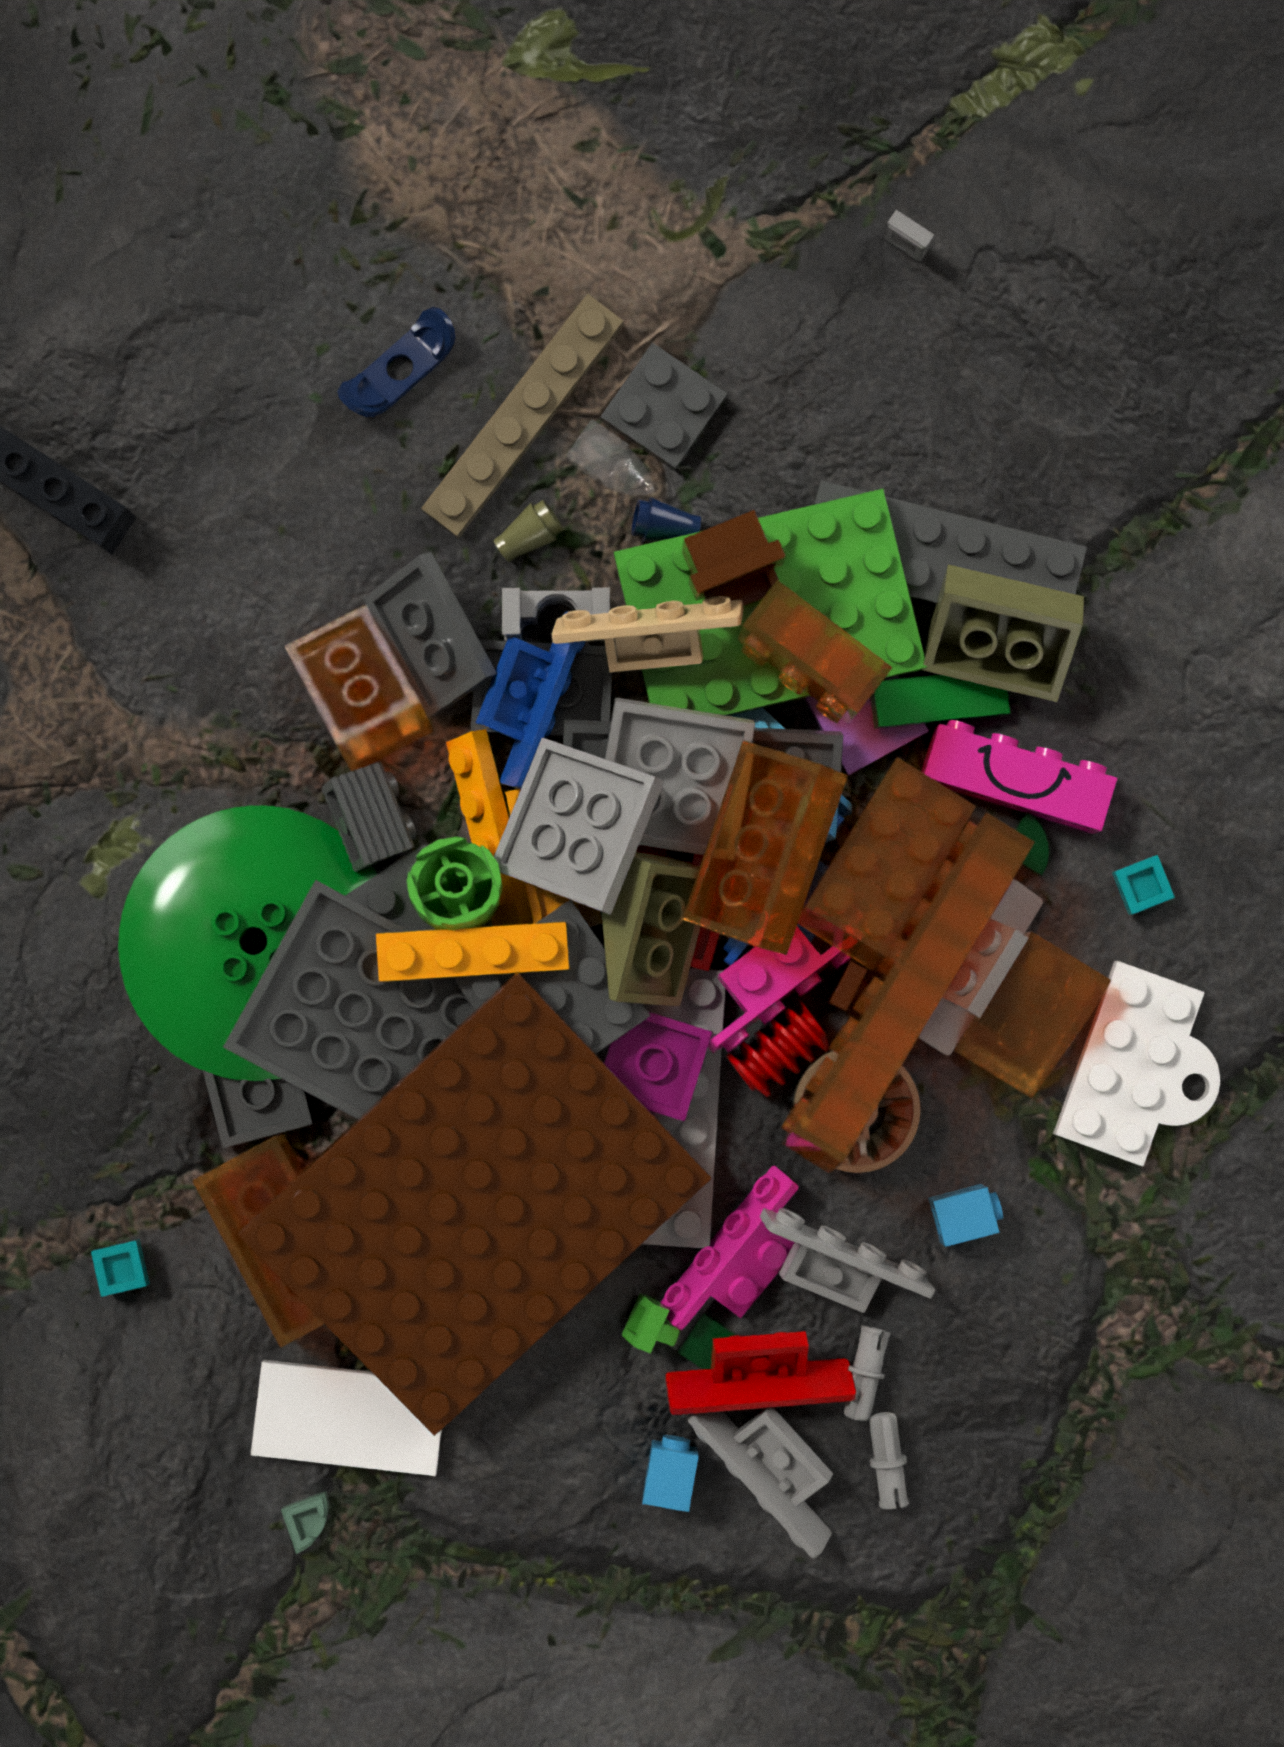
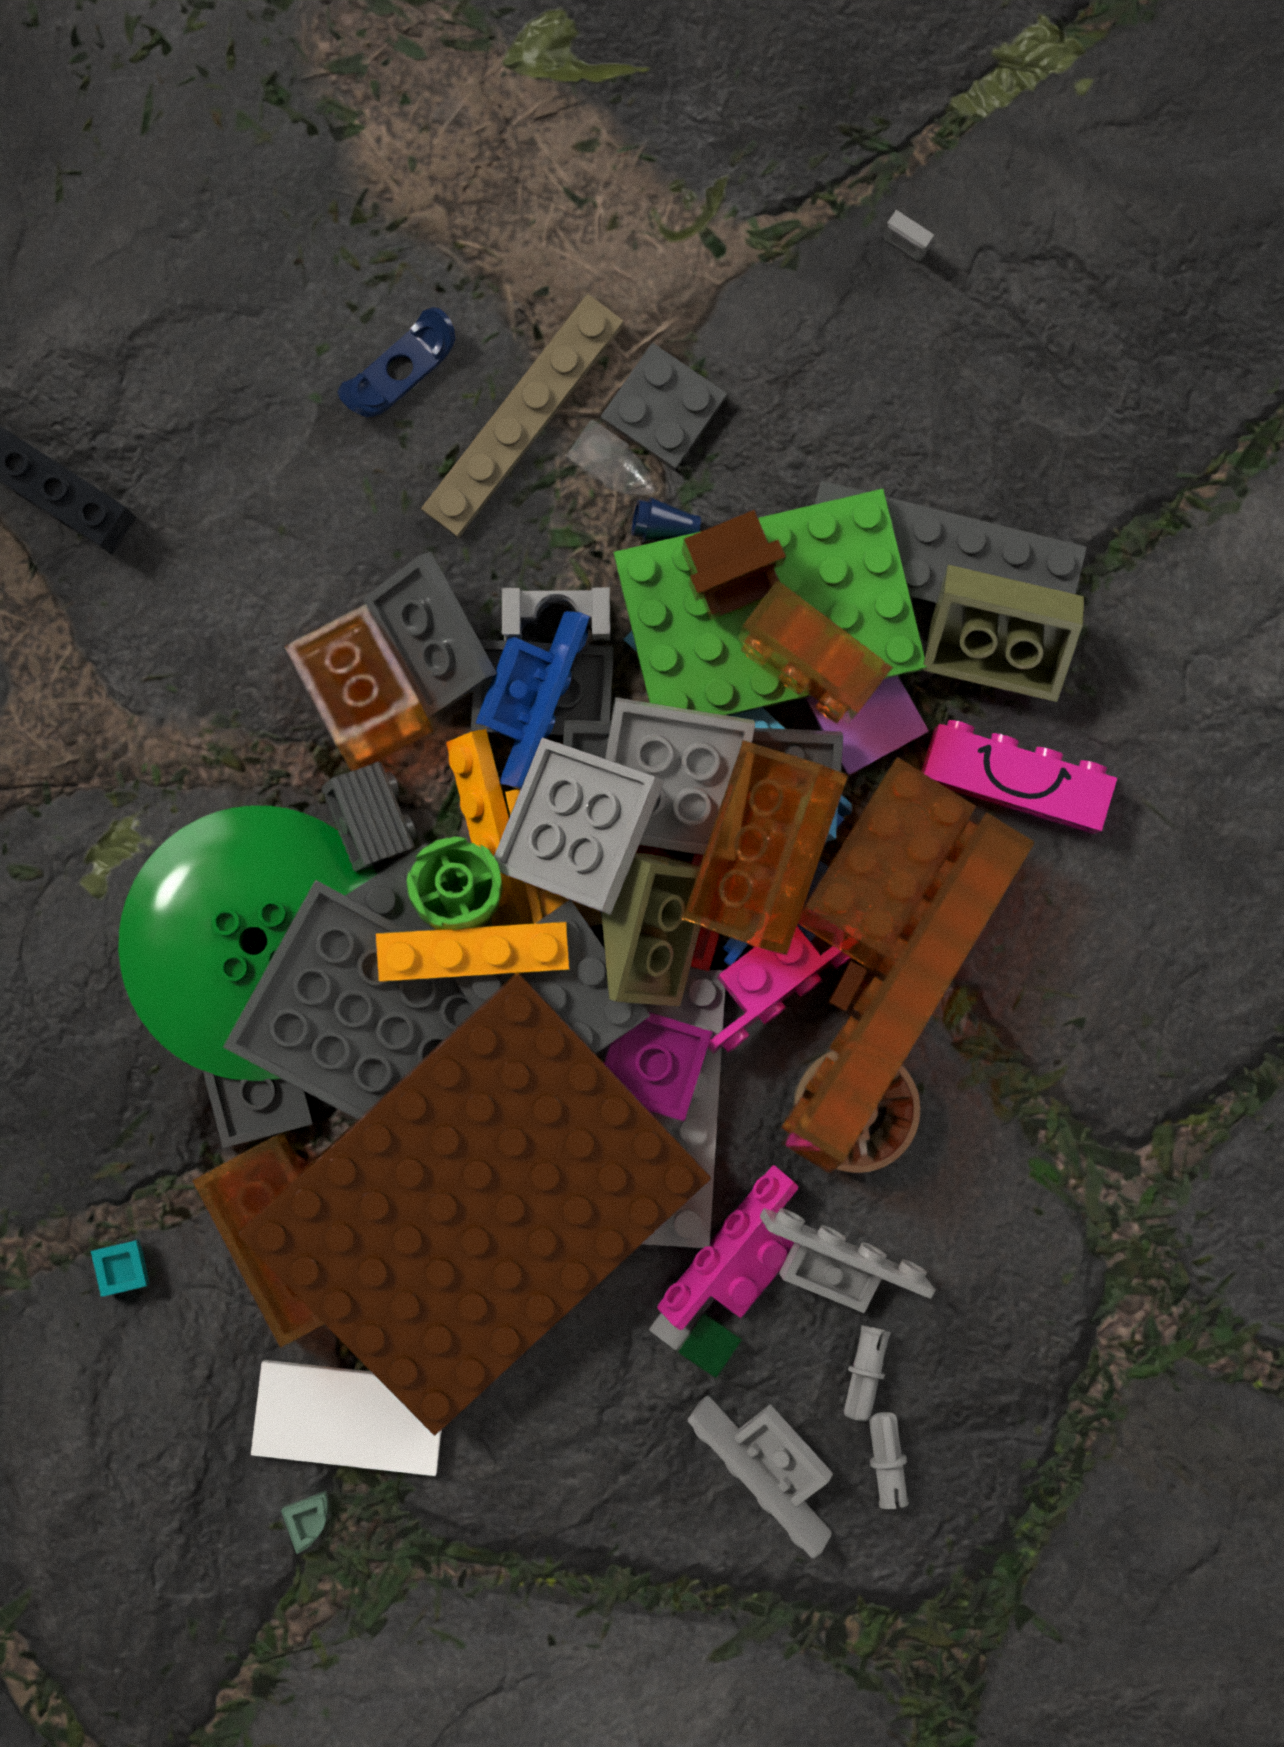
(530, 530): olive cone -> none
(649, 1324): bright green tile -> none
(650, 636): tan bracket -> none
(670, 1473): dark azure brick -> none
(759, 1374): red bracket -> none
(779, 1050): red piece -> none
(934, 701): green tile -> none
(965, 1214): dark azure brick -> none
(982, 968): light grey bracket -> none
(1033, 1015): clear orange slope -> none
(1038, 855): dark green tile -> none
(1137, 1066): white plate -> none
(1143, 885): teal plate -> none

